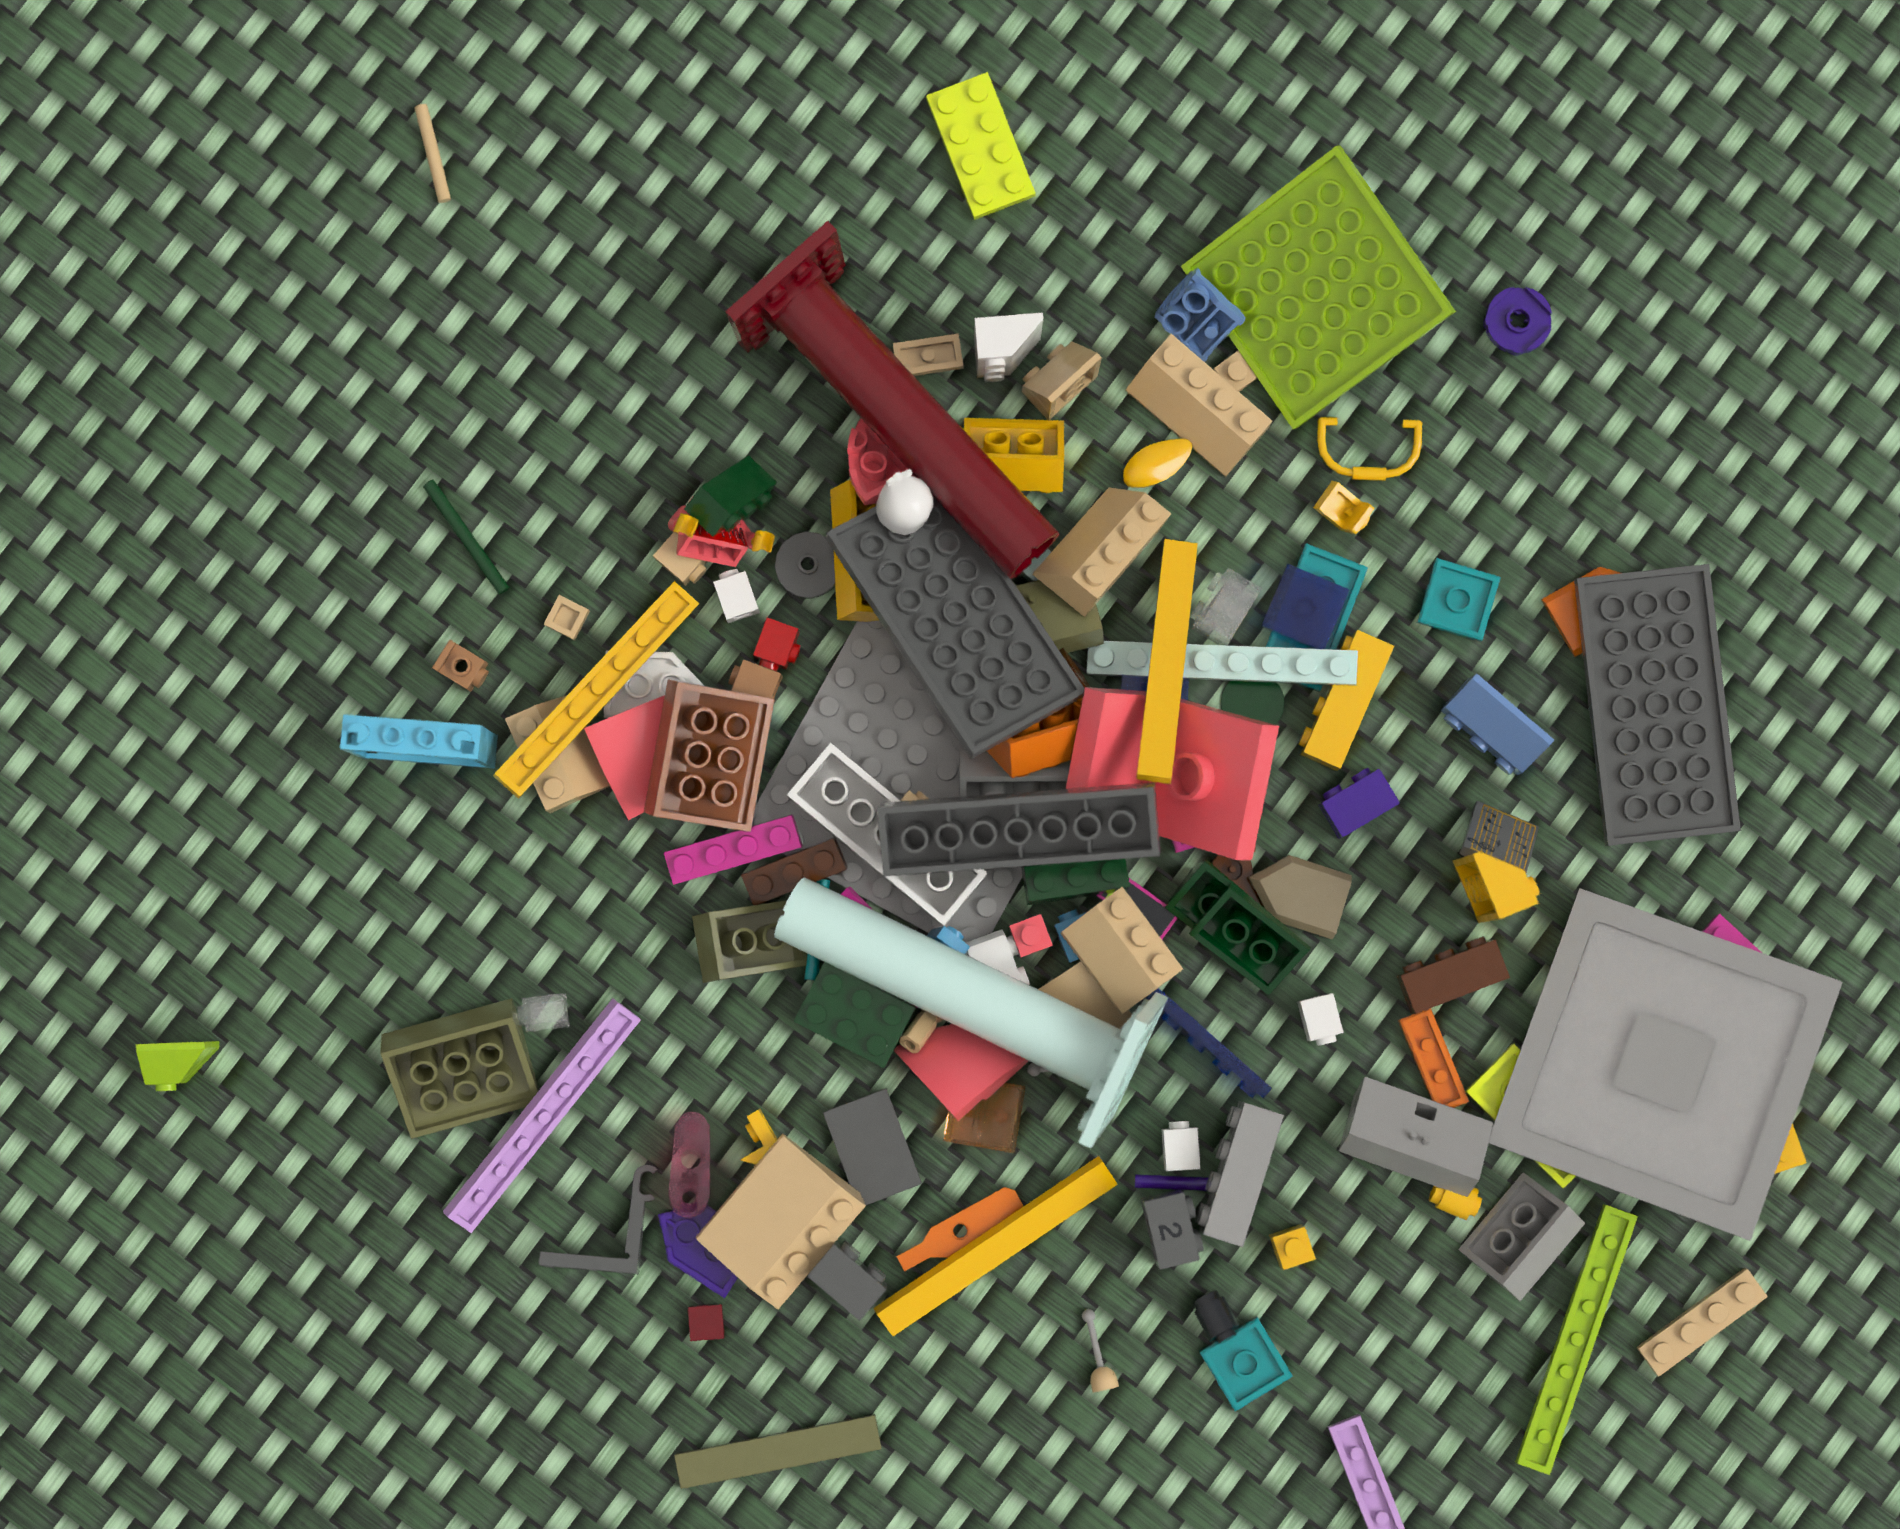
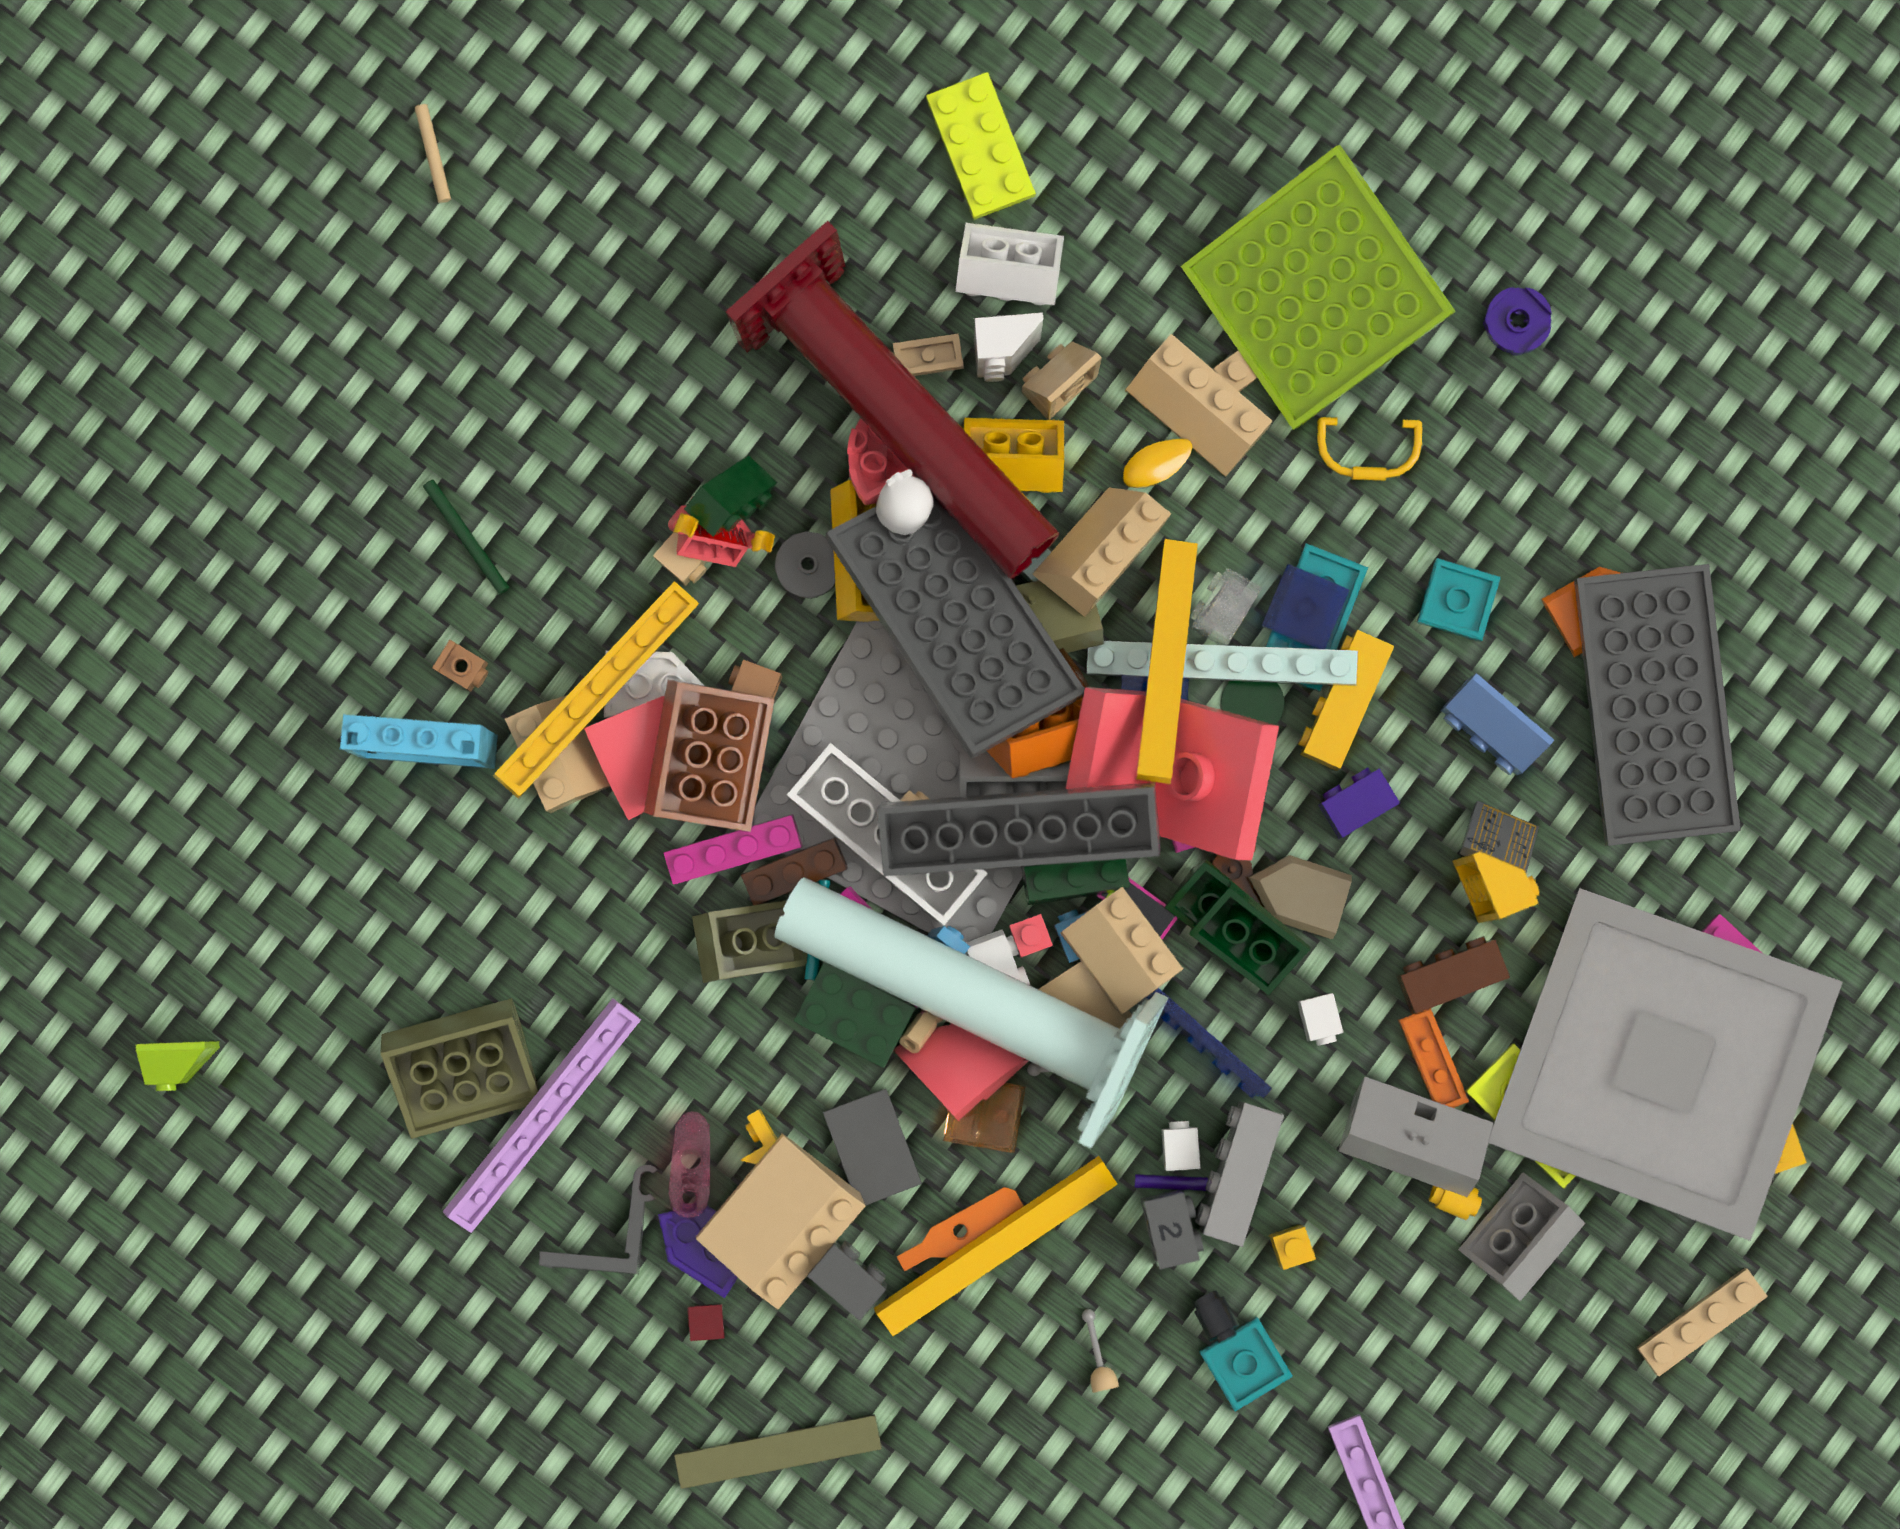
(544, 1012): clear brick -> none
(566, 617): tan plate -> none
(736, 595): white brick -> none
(777, 645): red brick -> none
(1009, 264): none -> white slope
(1198, 314): medium blue slope -> none
(1343, 508): yellow bracket -> none
(1576, 1339): lime plate -> none

